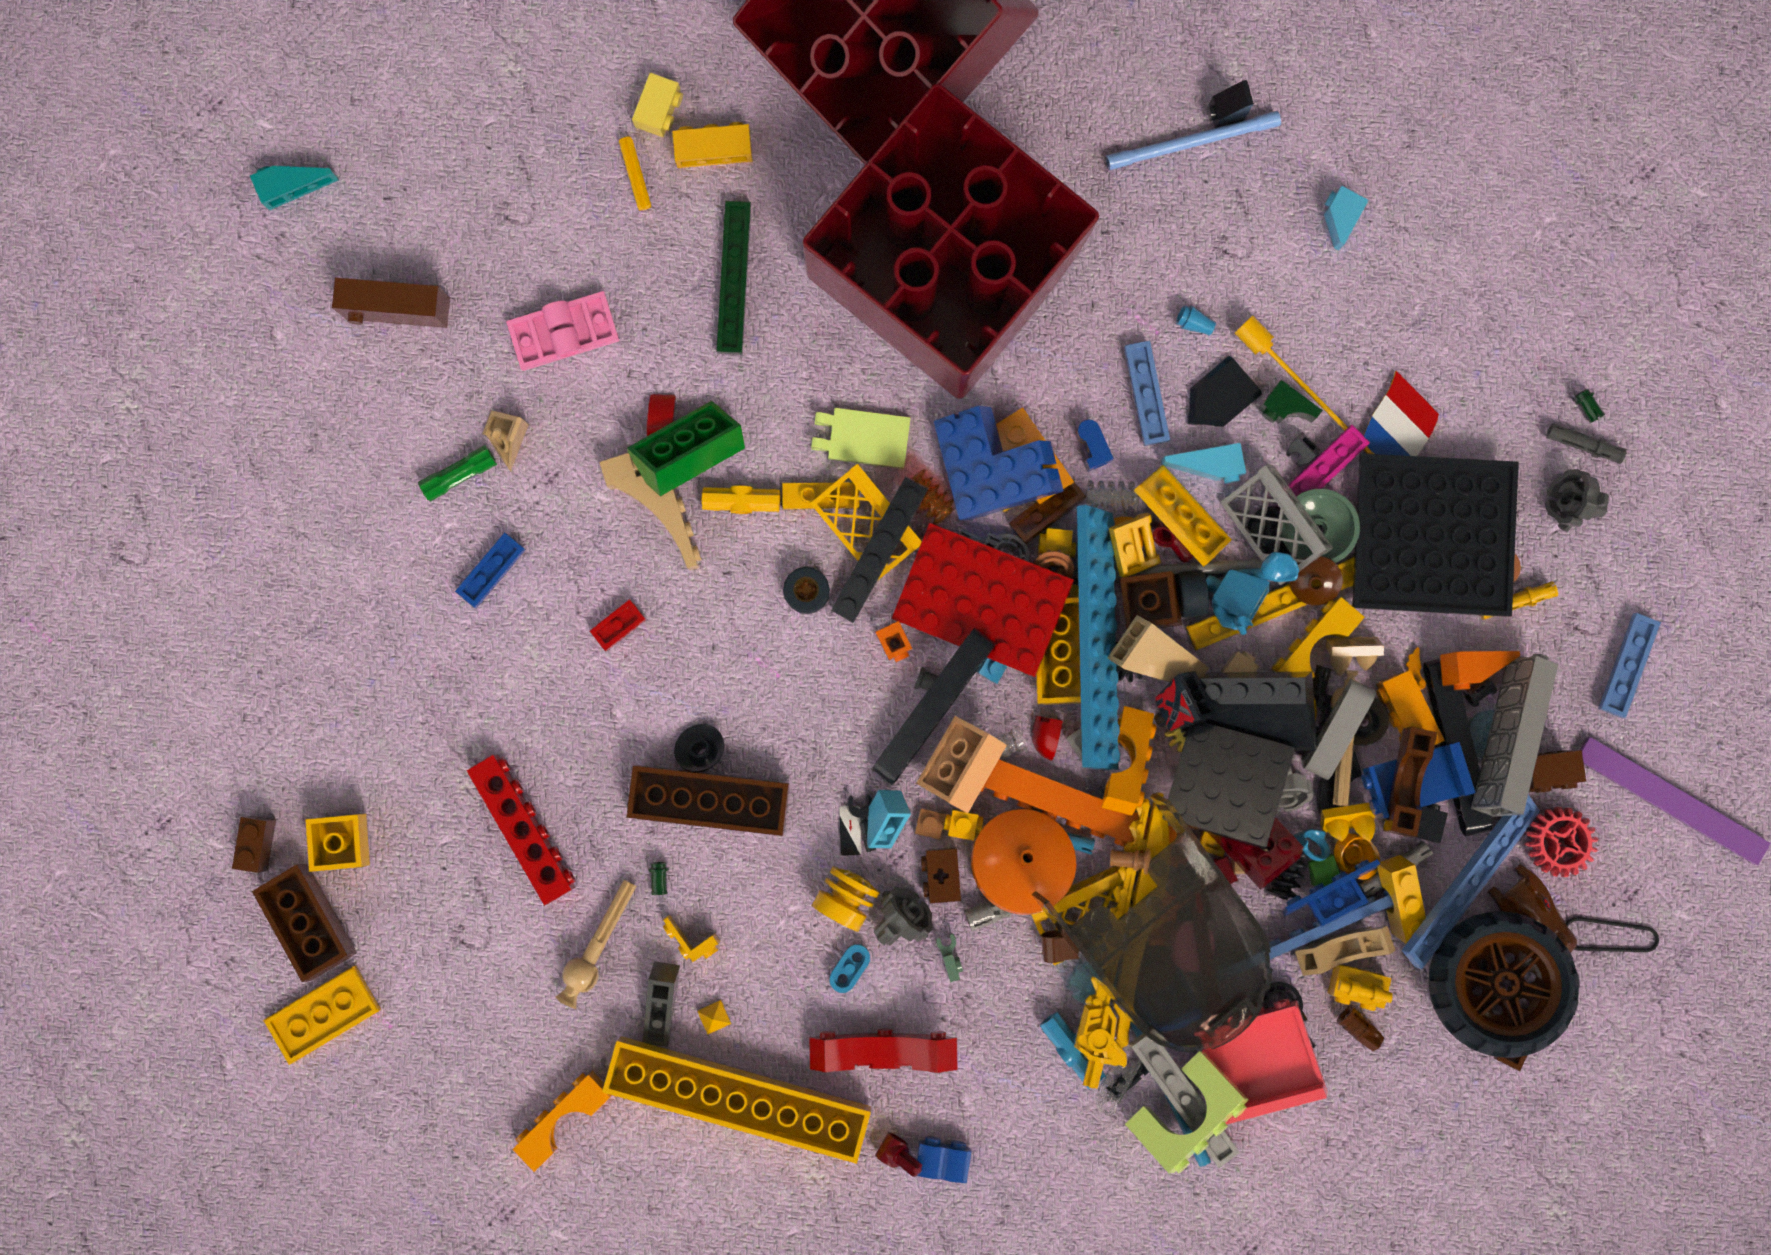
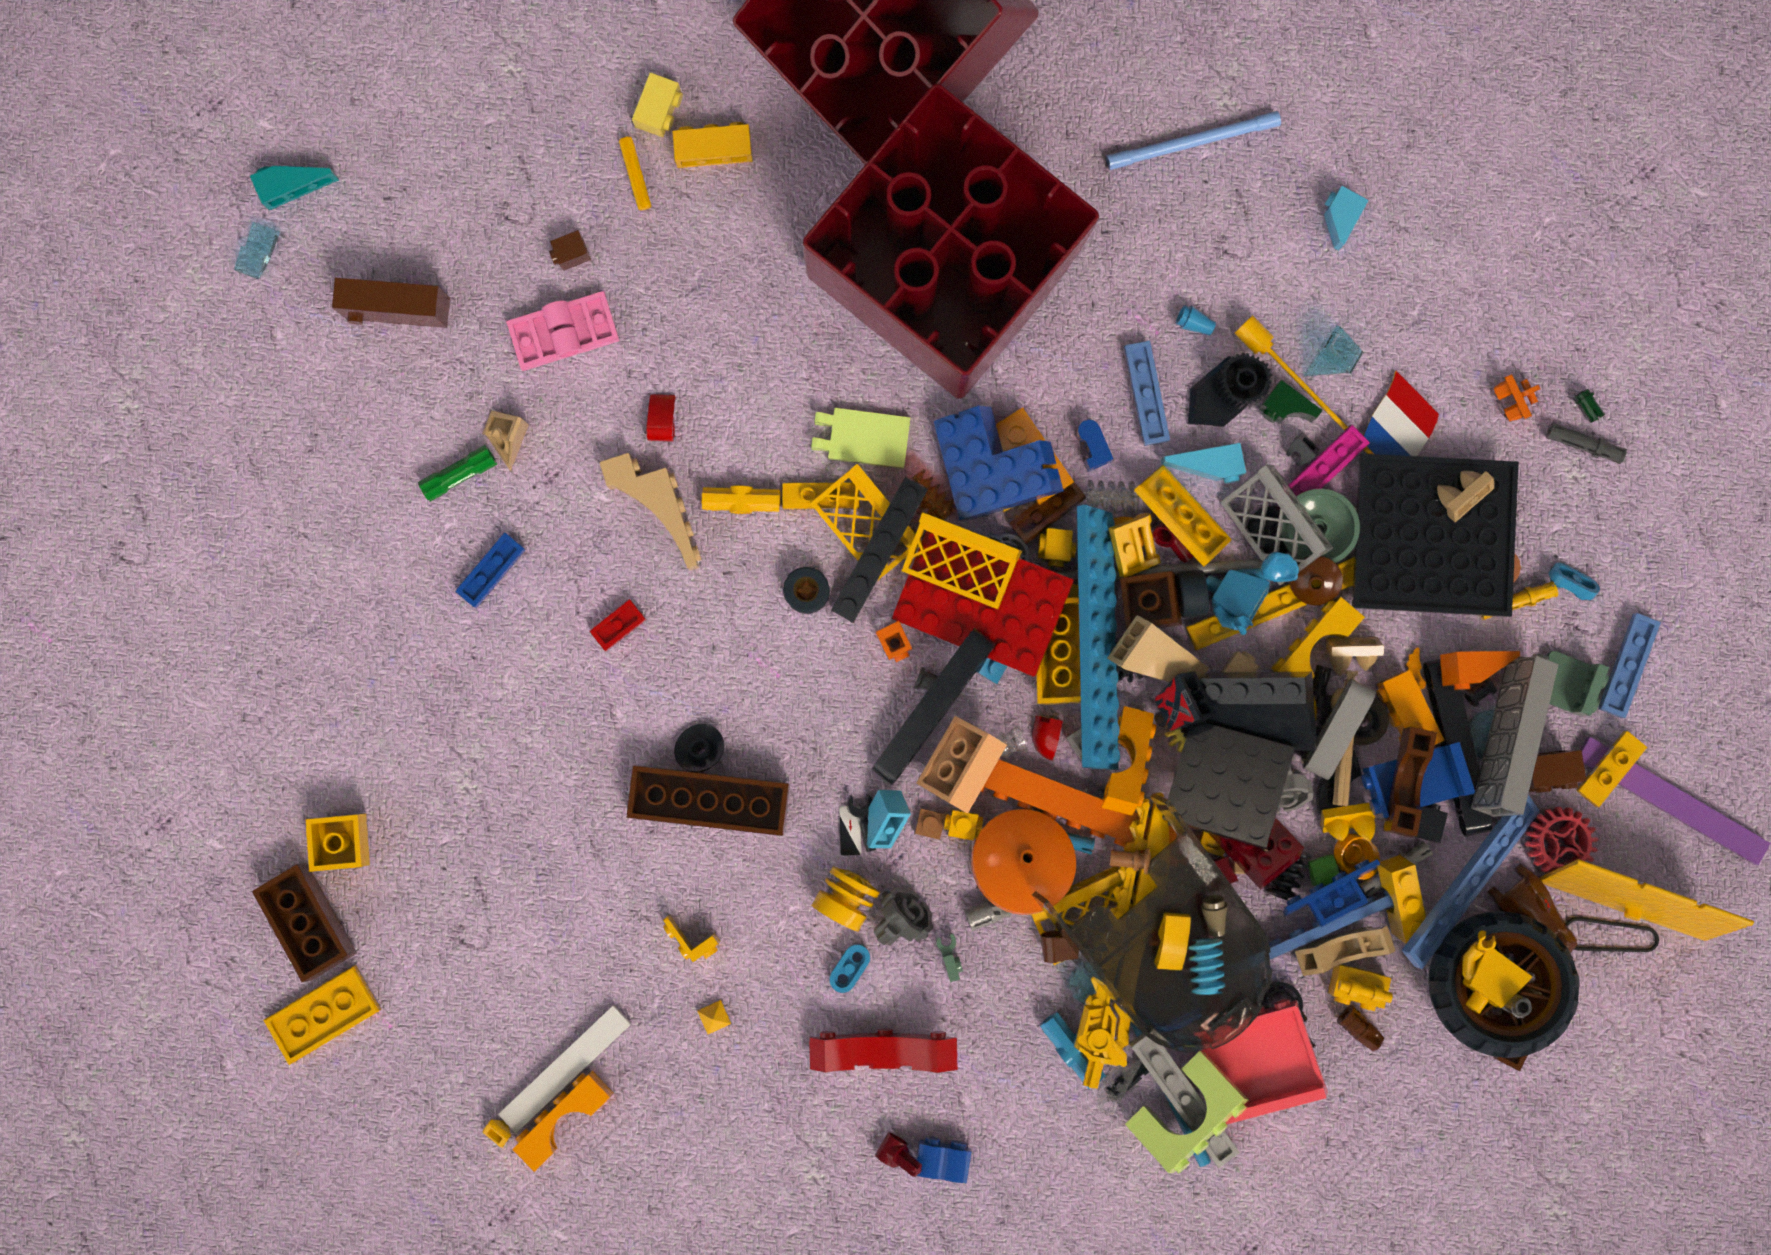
(253, 844): reddish brown brick -> none
(258, 250): none -> clear light blue slope
(482, 777): red brick -> none
(497, 1131): none -> yellow slope
(564, 1069): none -> white tile
(569, 250): none -> reddish brown brick
(581, 973): tan piece -> none
(658, 878): dark green pin -> none
(660, 1003): dark grey slope -> none
(686, 447): green slope -> none
(733, 277): dark green plate -> none
(737, 1099): yellow brick -> none
(950, 887): reddish brown brick -> none
(970, 539): none -> yellow fence
(1064, 564): nougat gear -> none
(1174, 941): none -> yellow slope
(1207, 966): none -> medium azure piece
(1215, 912): none -> dark tan cone
(1230, 105): black slope -> none
(1250, 368): none -> black brick
(1317, 836): dark azure piece -> none
(1335, 355): none -> clear light blue slope
(1460, 502): none -> tan tile
(1494, 979): none -> yellow torso
(1509, 388): none -> orange hips
(1574, 581): none -> dark azure plate
(1576, 499): dark grey piece -> none
(1577, 684): none -> sand green bracket
(1611, 768): none -> yellow plate
(1644, 900): none -> yellow door

